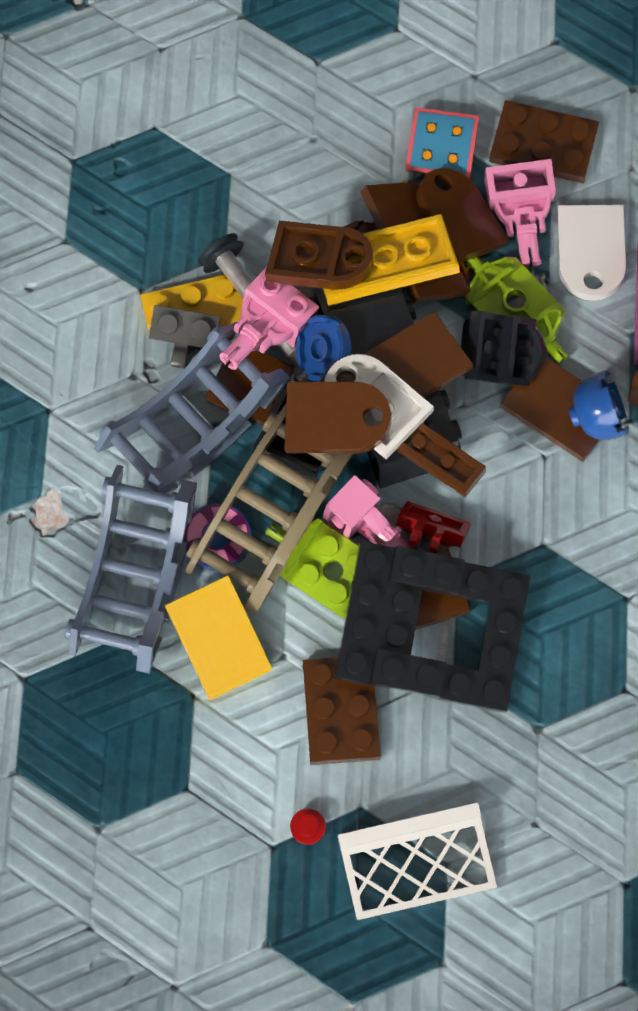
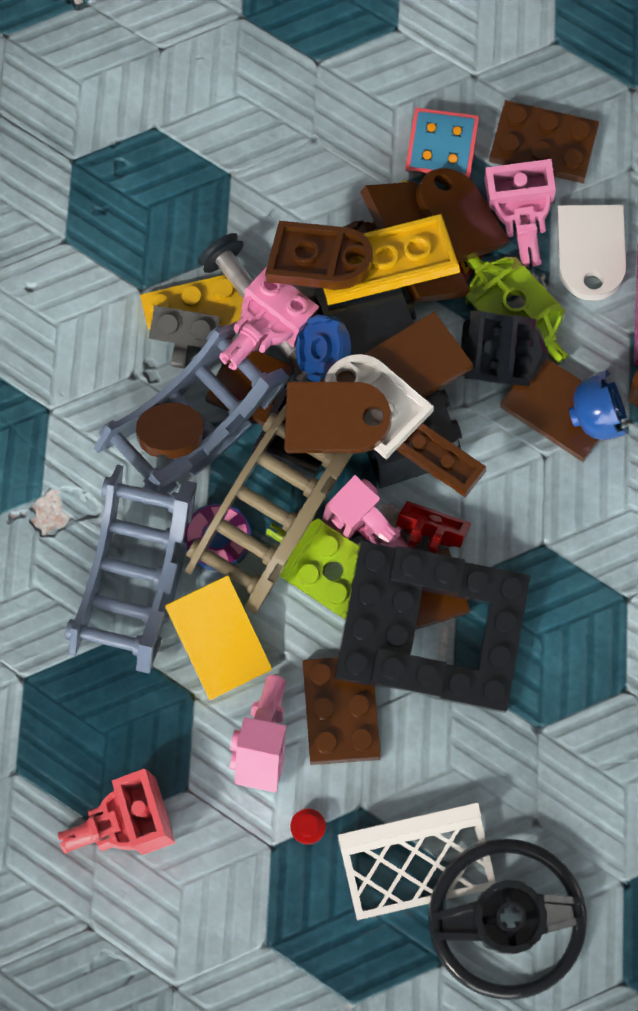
(126, 819): none -> coral brick
(170, 430): none -> reddish brown tile
(261, 741): none -> bright pink brick
(482, 920): none -> black piece

